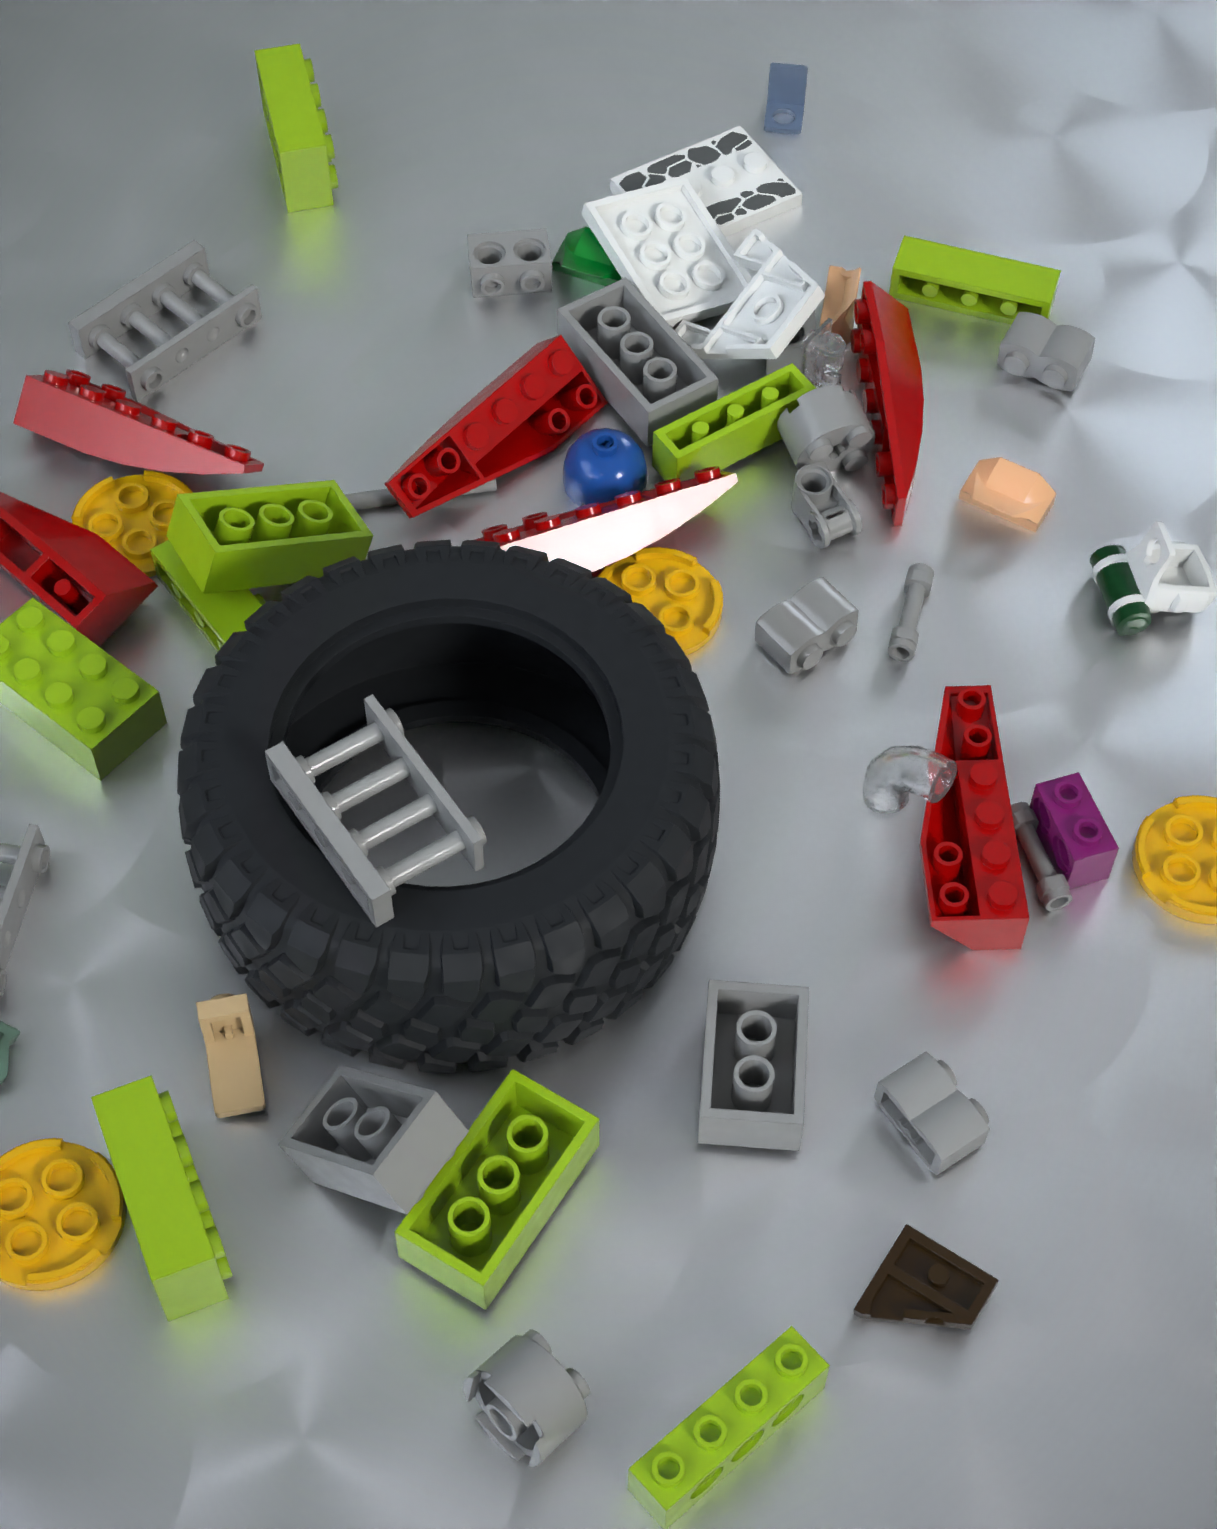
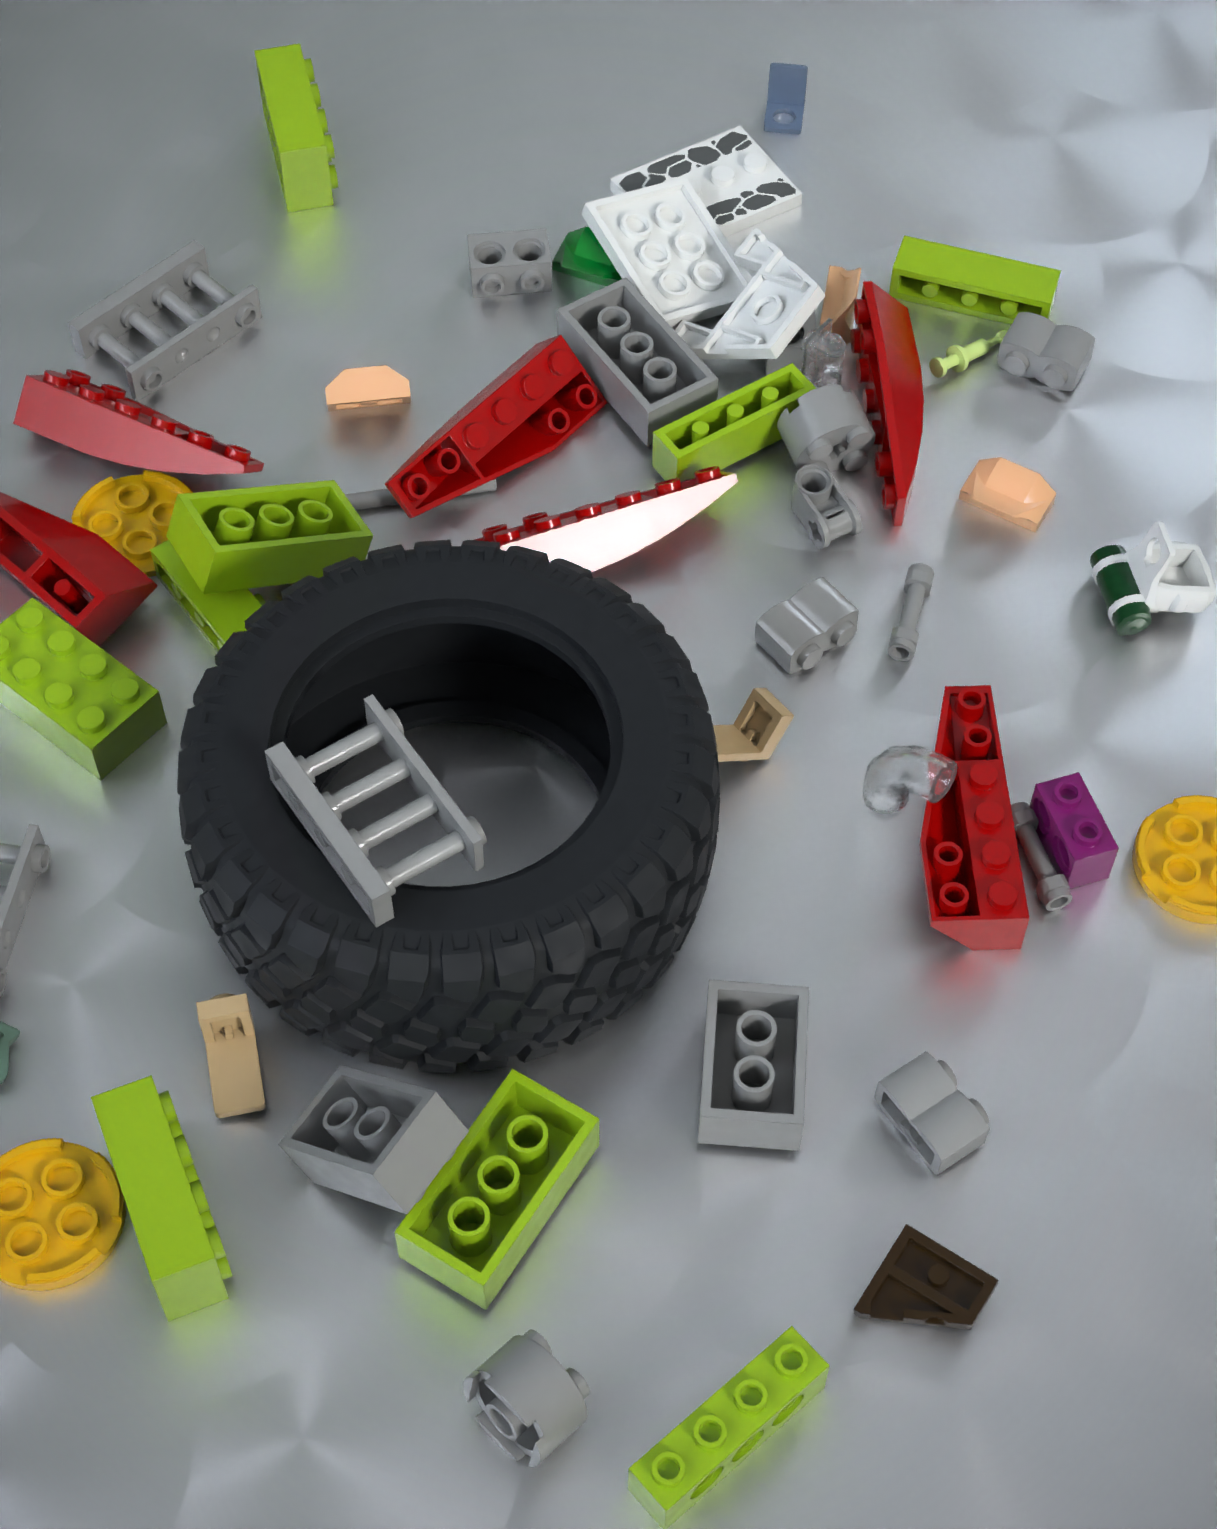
(367, 388): none -> light nougat slope
(603, 466): blue cylinder -> none
(674, 591): yellow tile -> none
(755, 729): none -> tan bracket
(959, 357): none -> yellowish green piece

